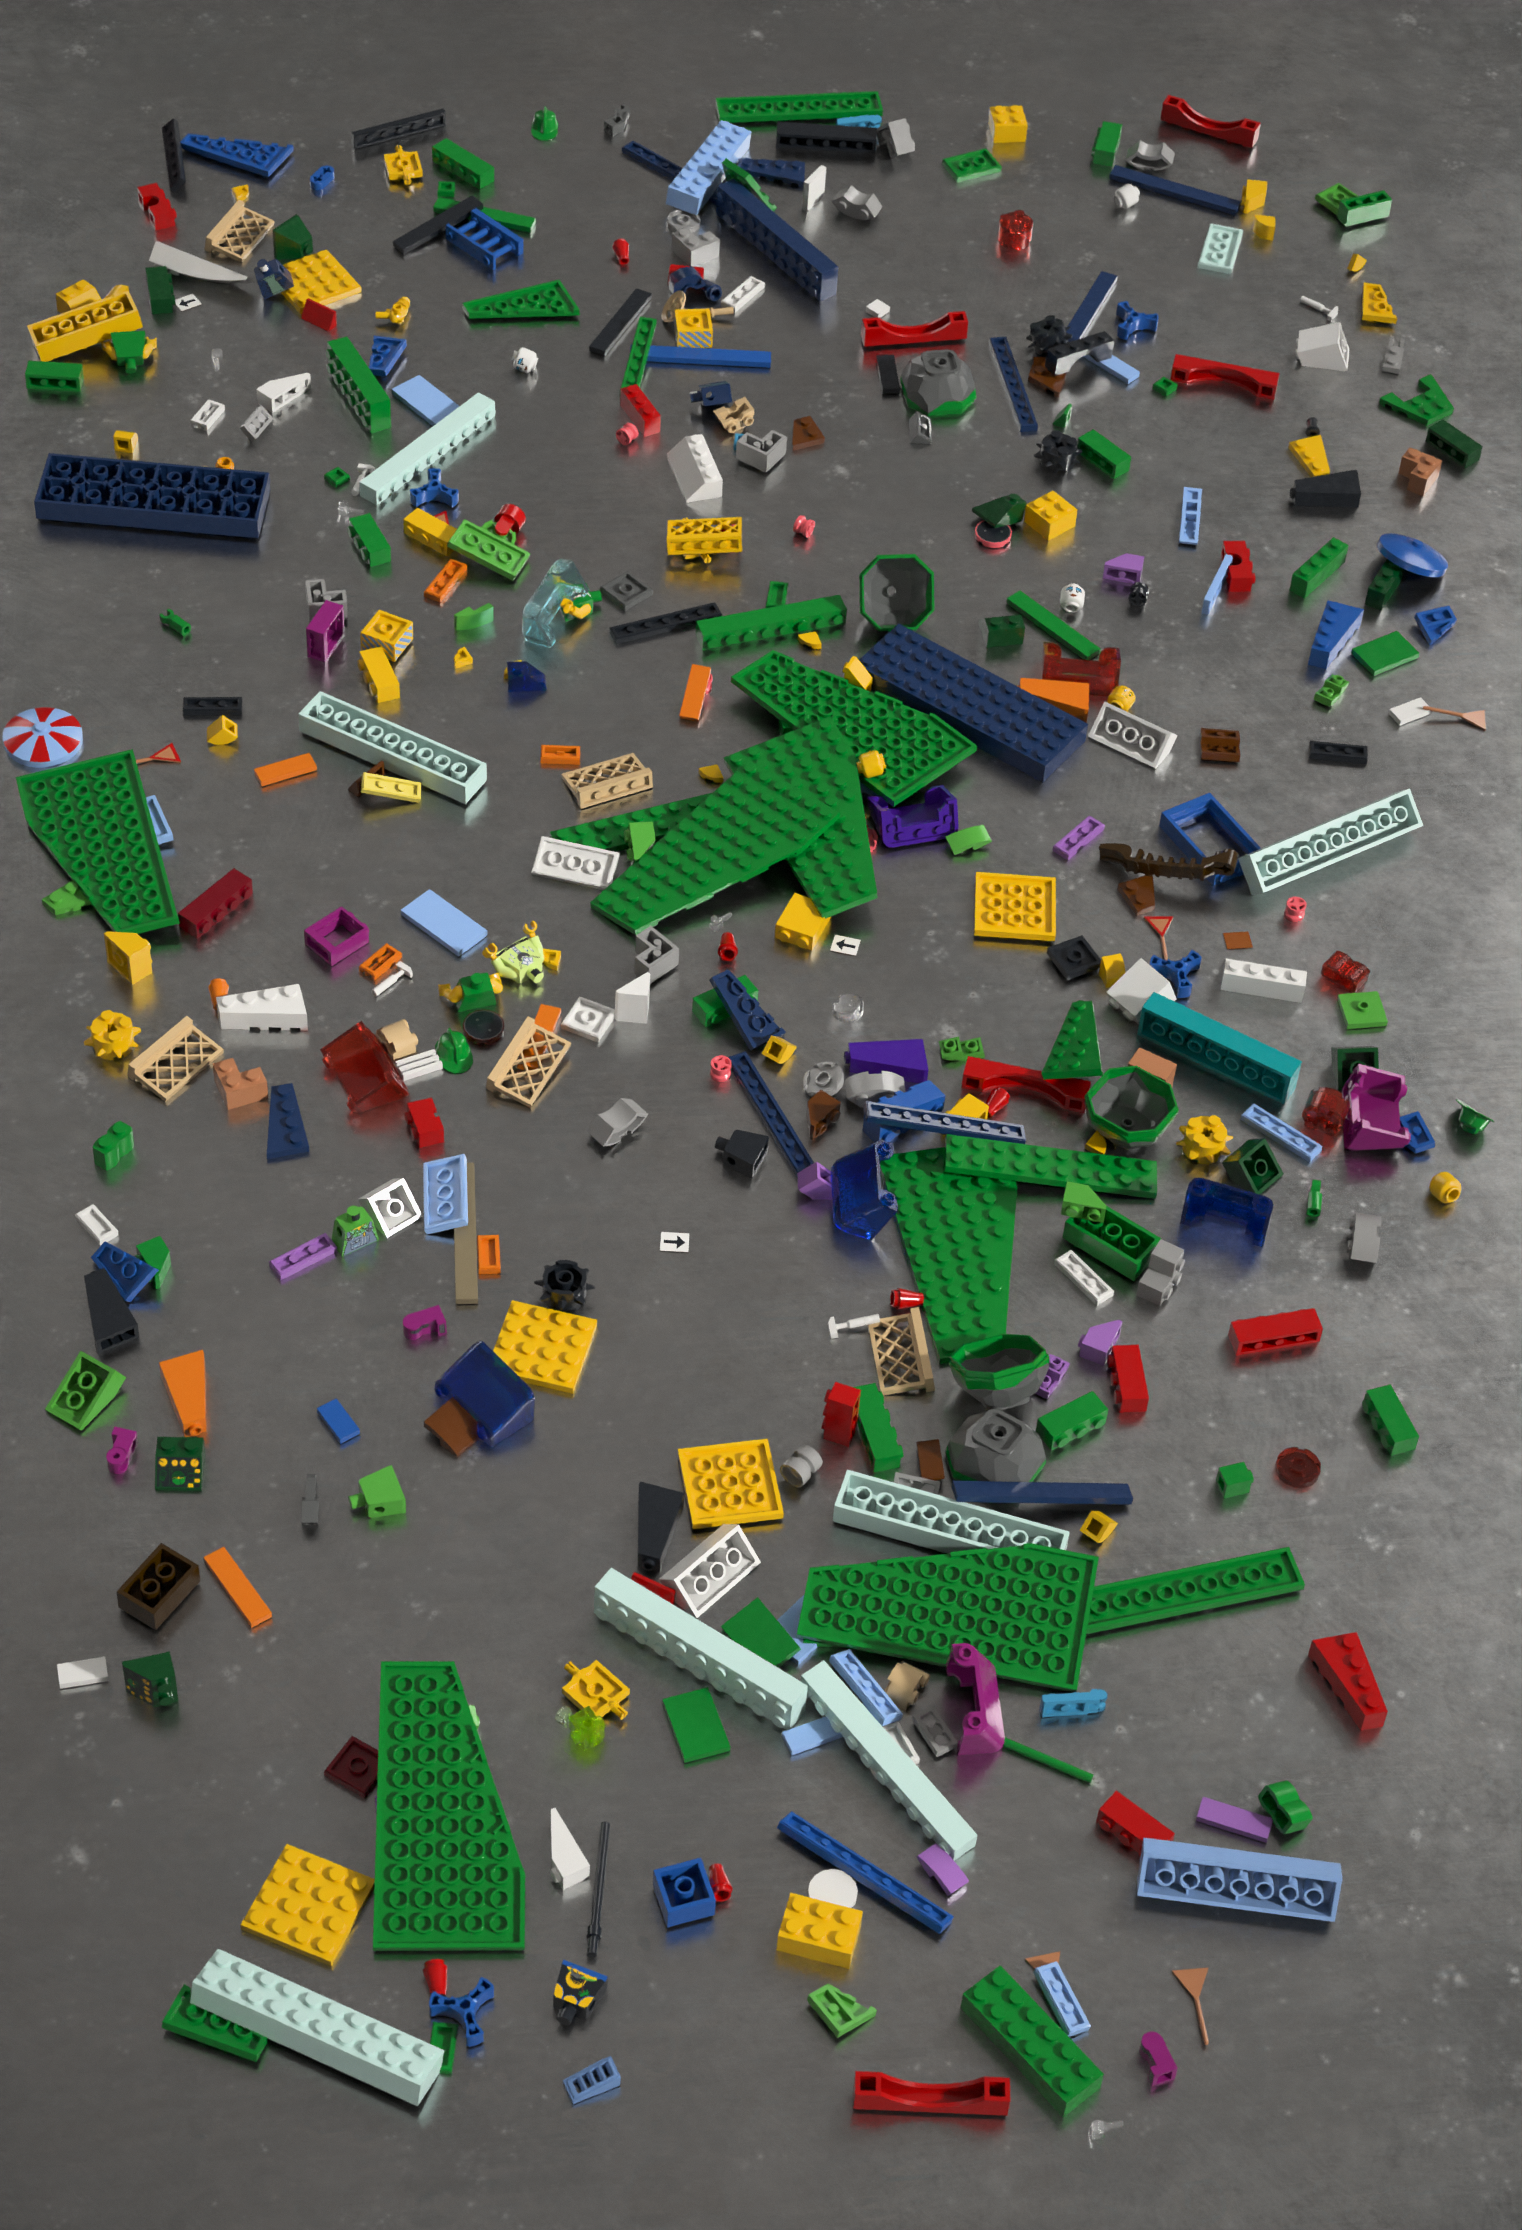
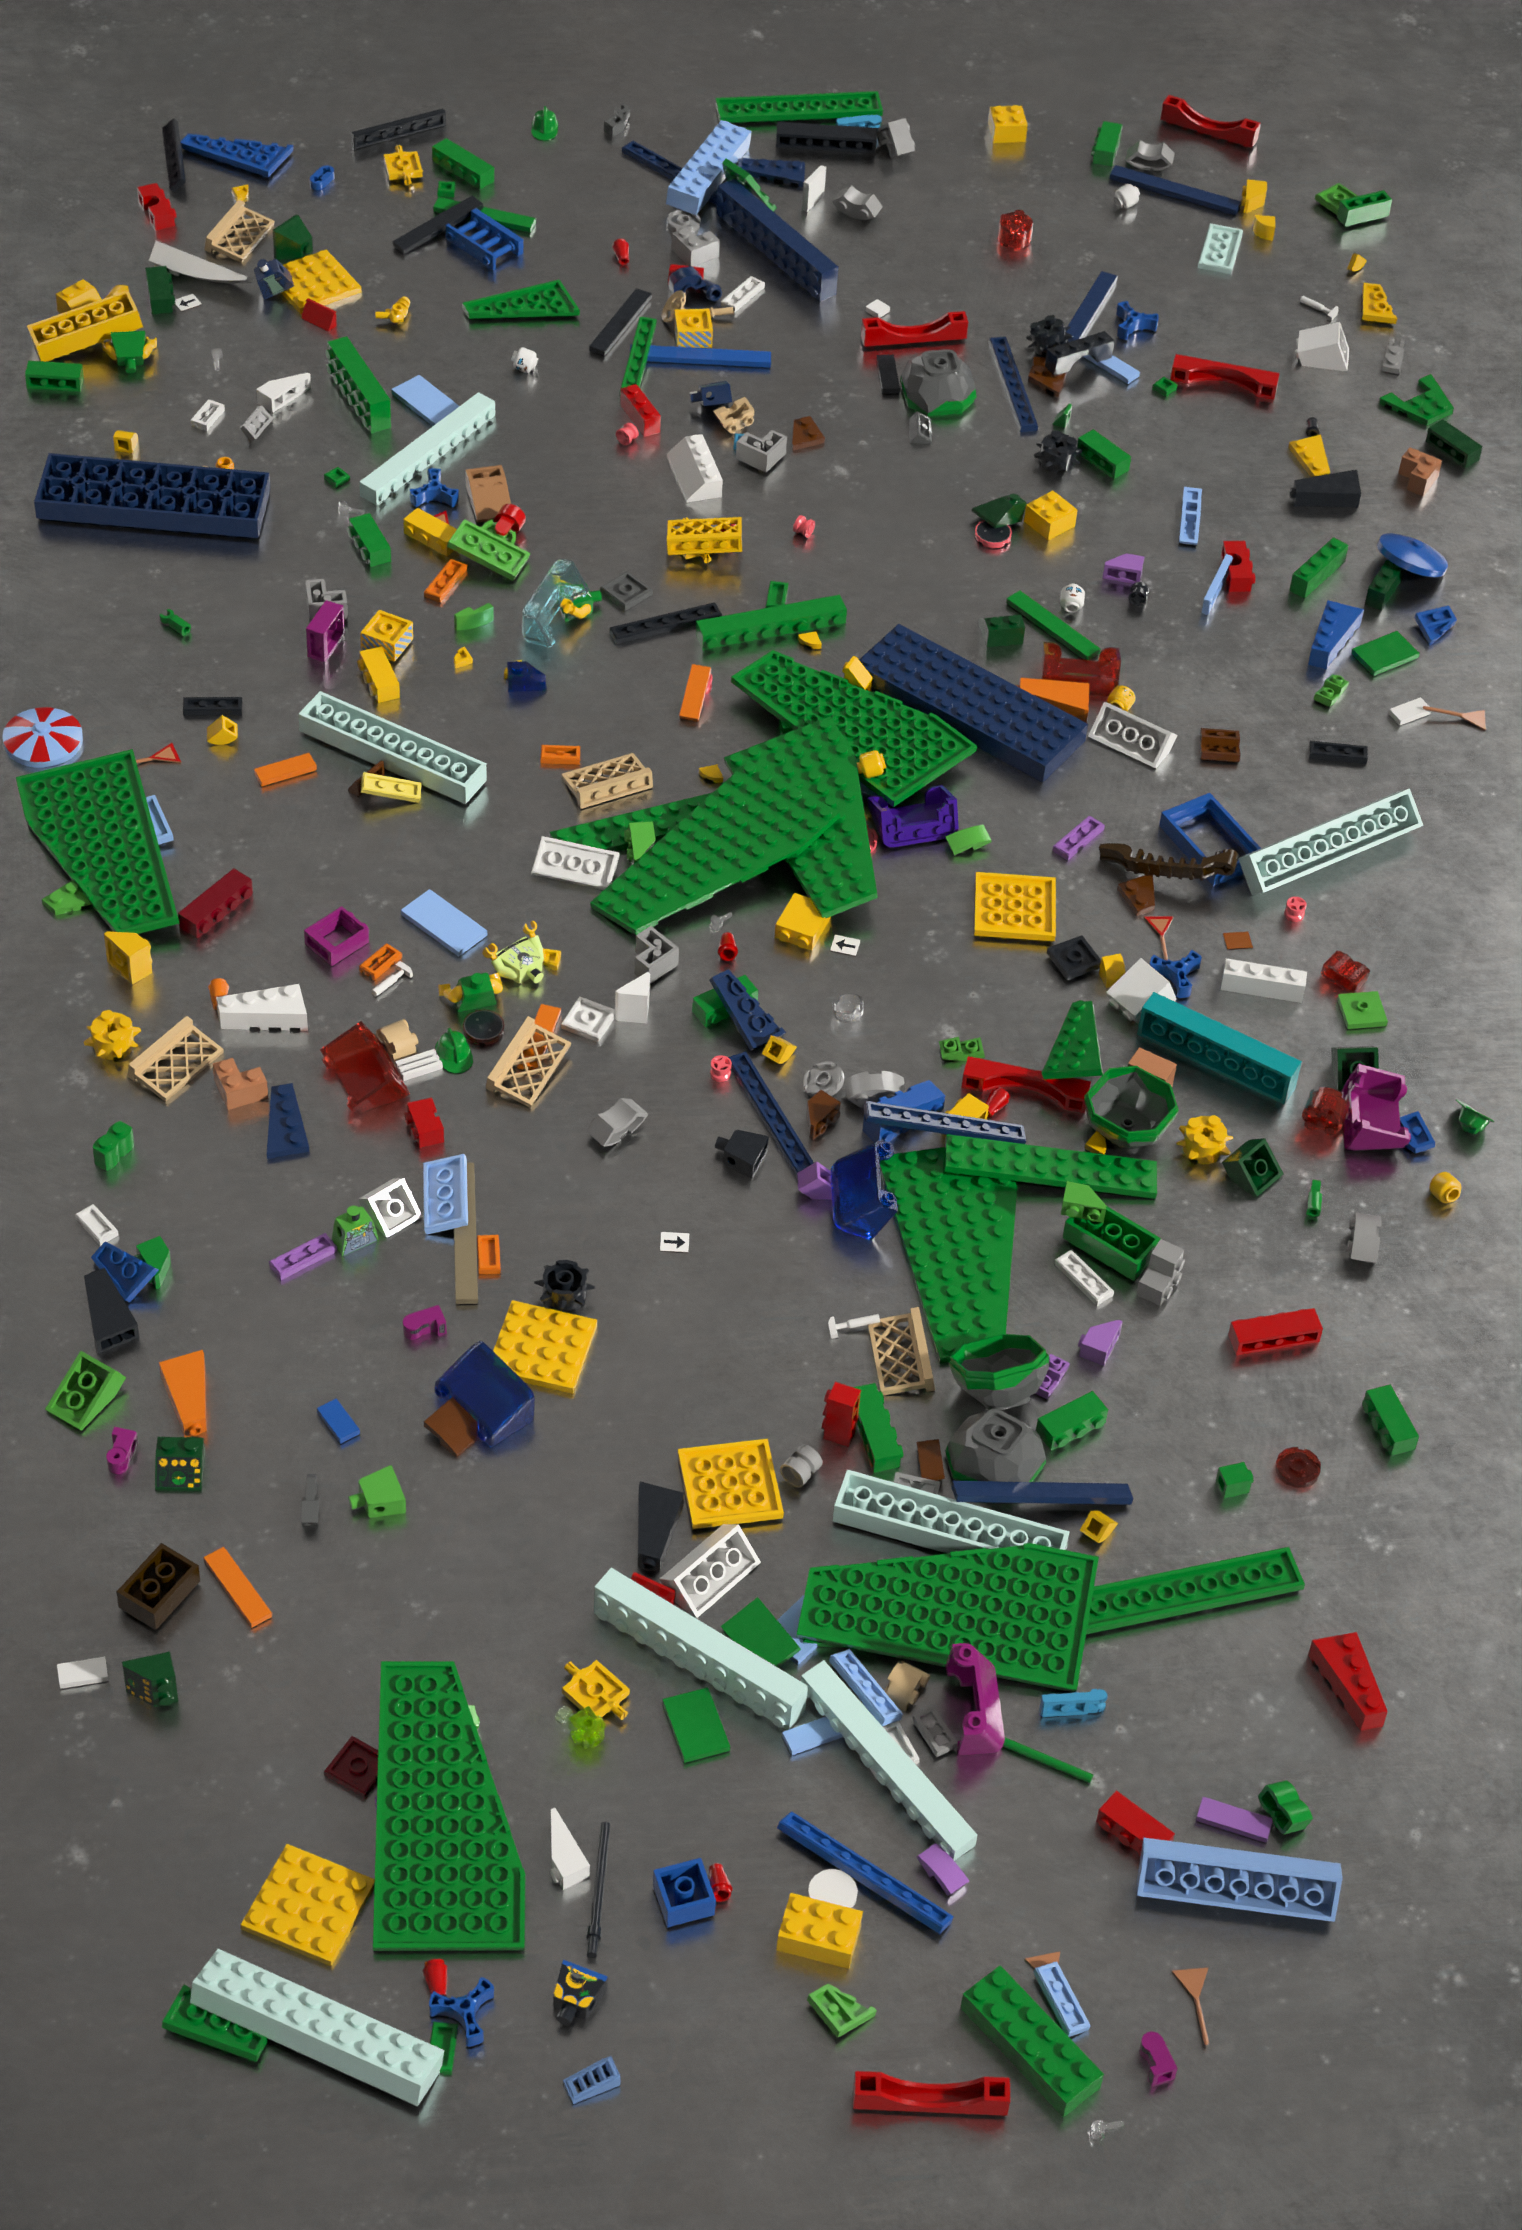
(364, 468): white piece -> none
(385, 354): blue wing -> none
(487, 491): none -> medium nougat slope
(895, 1056): dark purple slope -> none
(904, 1298): red cone -> none
(912, 596): dark grey rock -> none
(971, 165): green tile -> none
(1128, 1378): red brick -> none
(1230, 1204): clear blue windscreen -> none
(1281, 1132): light blue tile -> none

